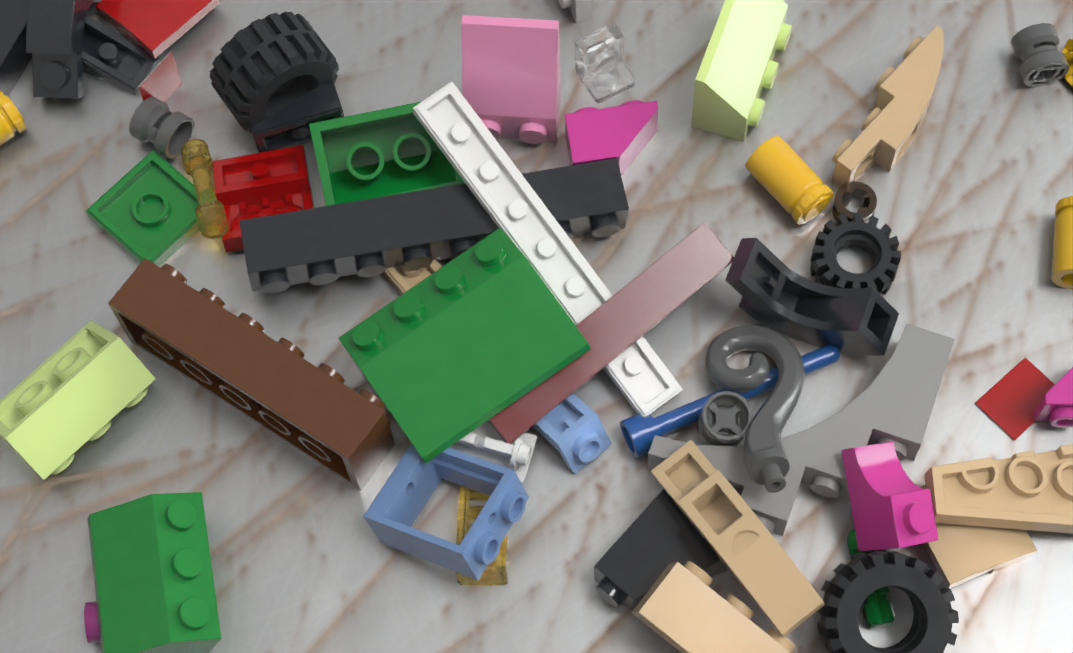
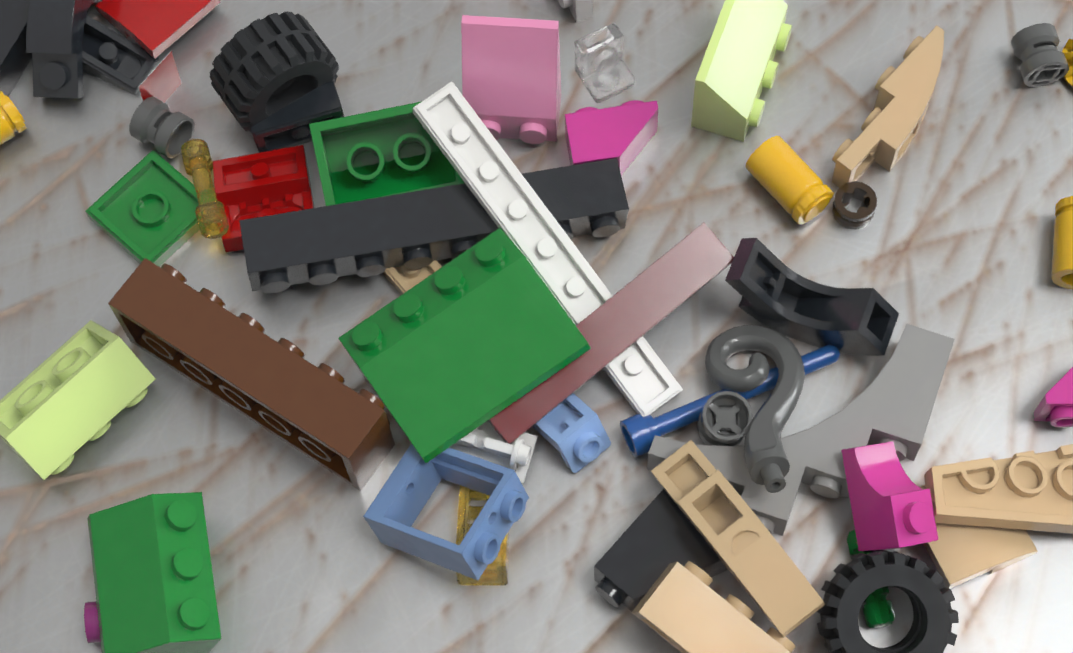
(860, 235): black tyre -> none
(1015, 398): red sticker -> none

